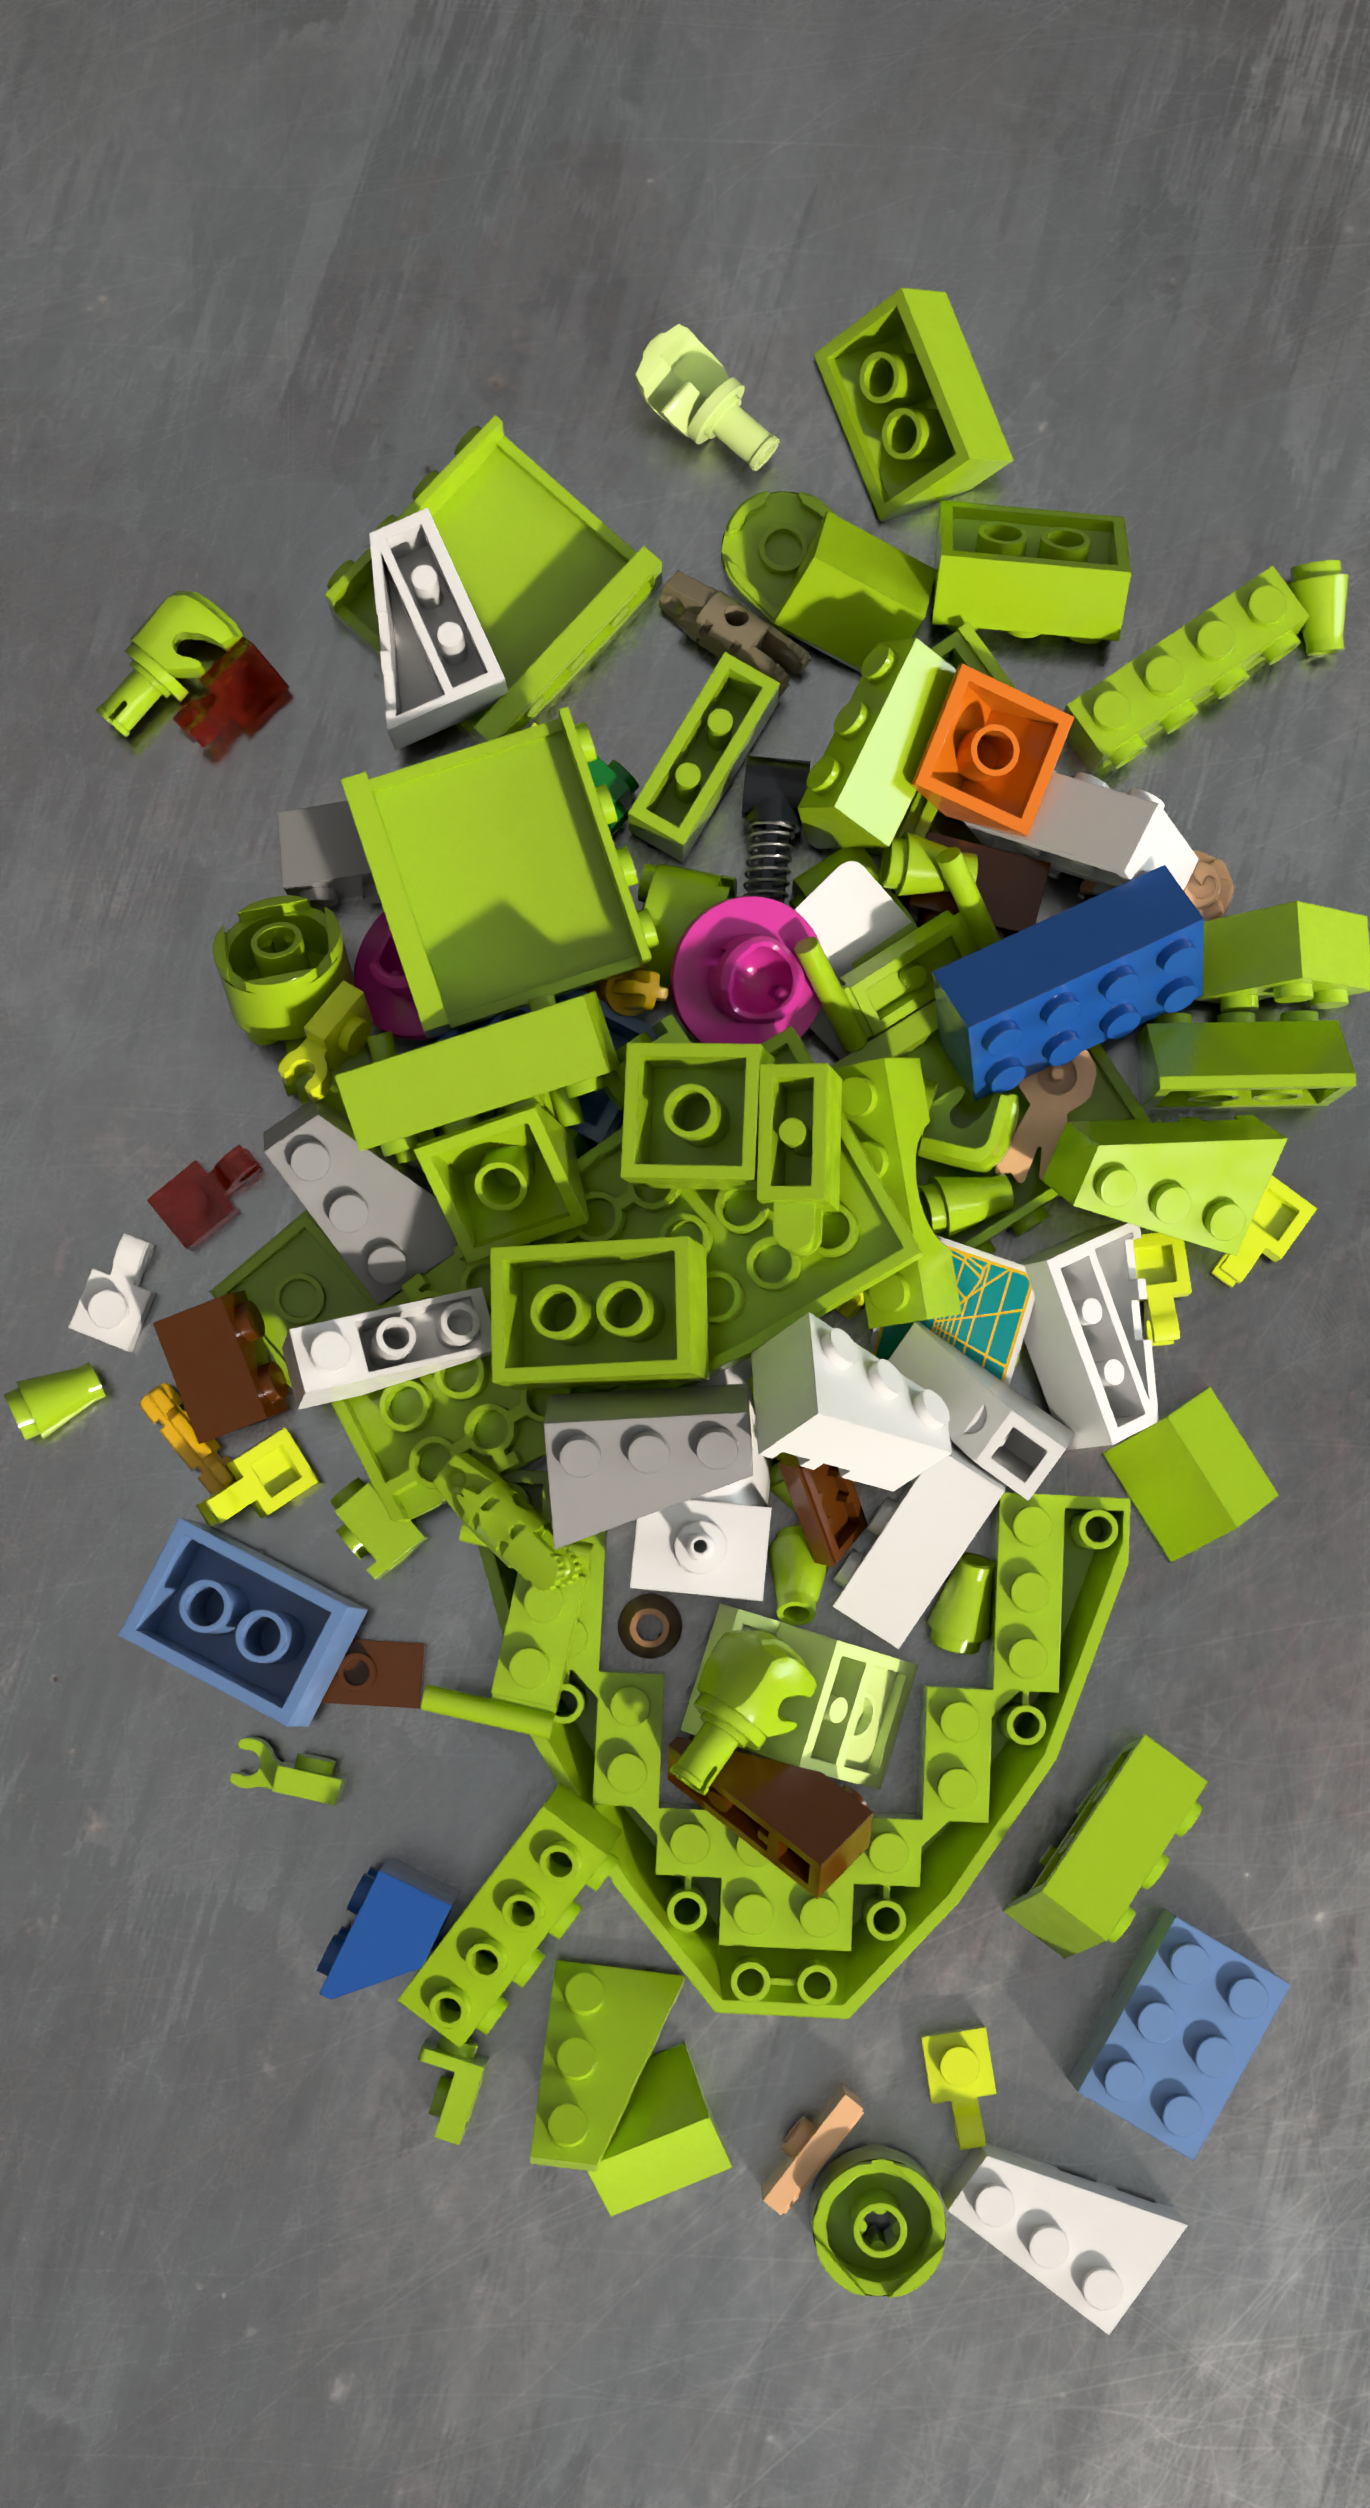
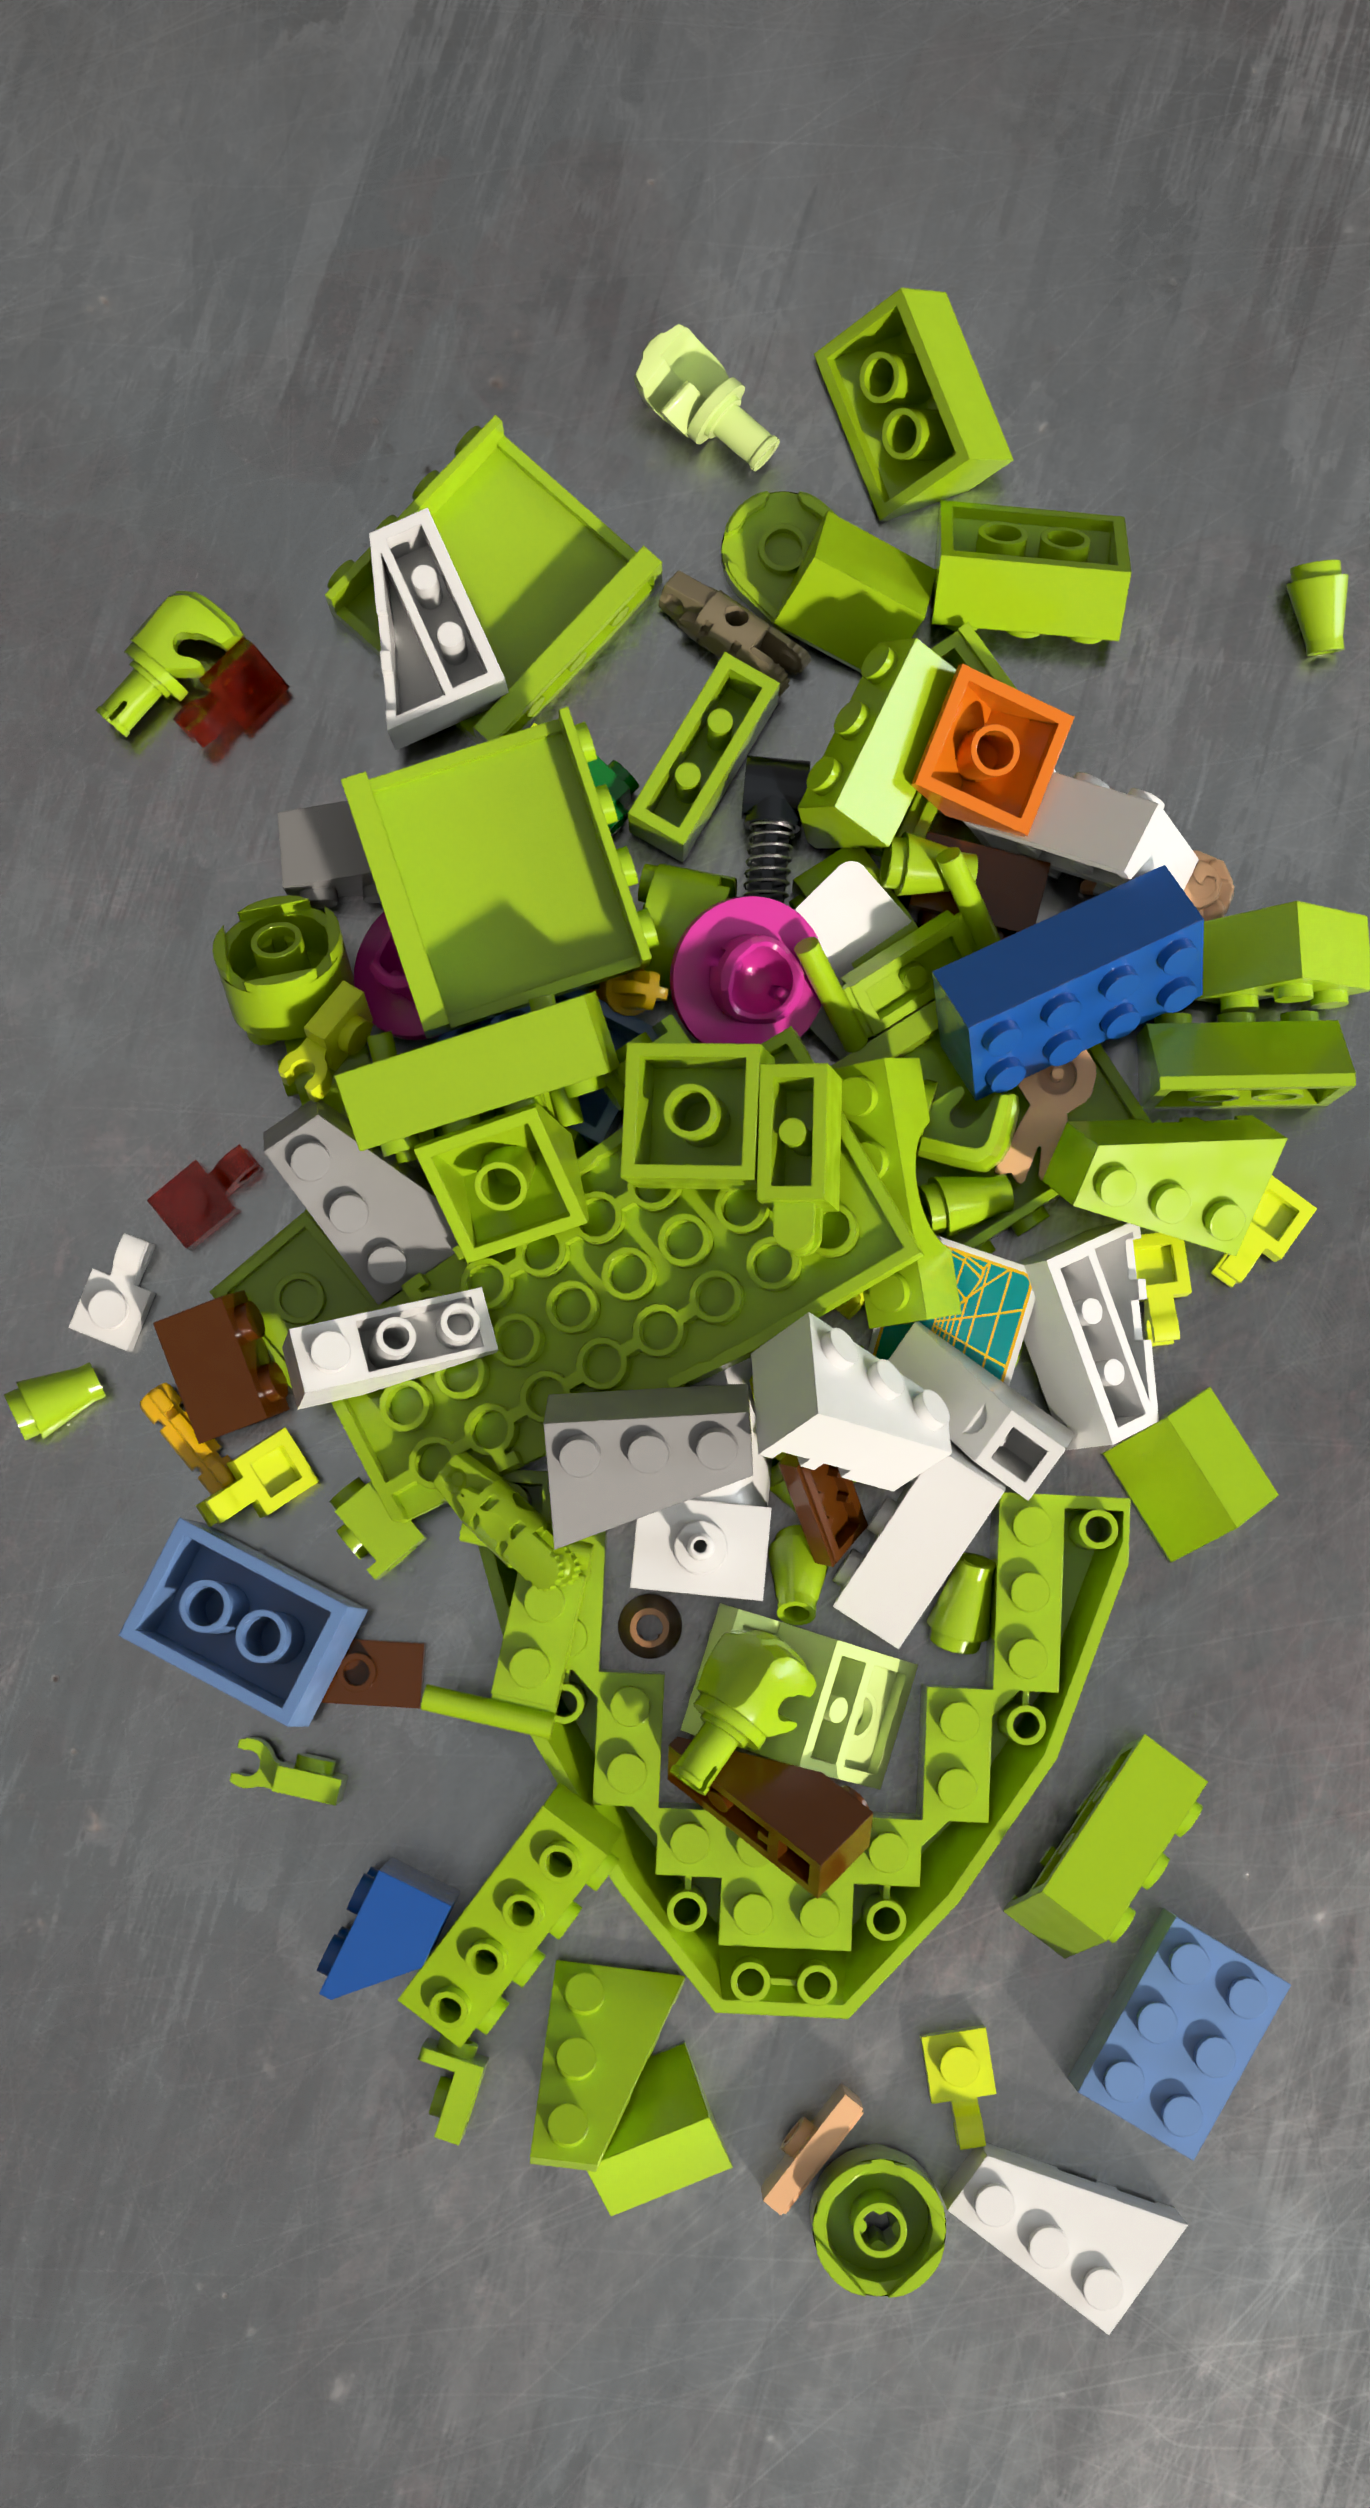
(599, 1313): lime brick -> none
(1185, 669): lime brick -> none

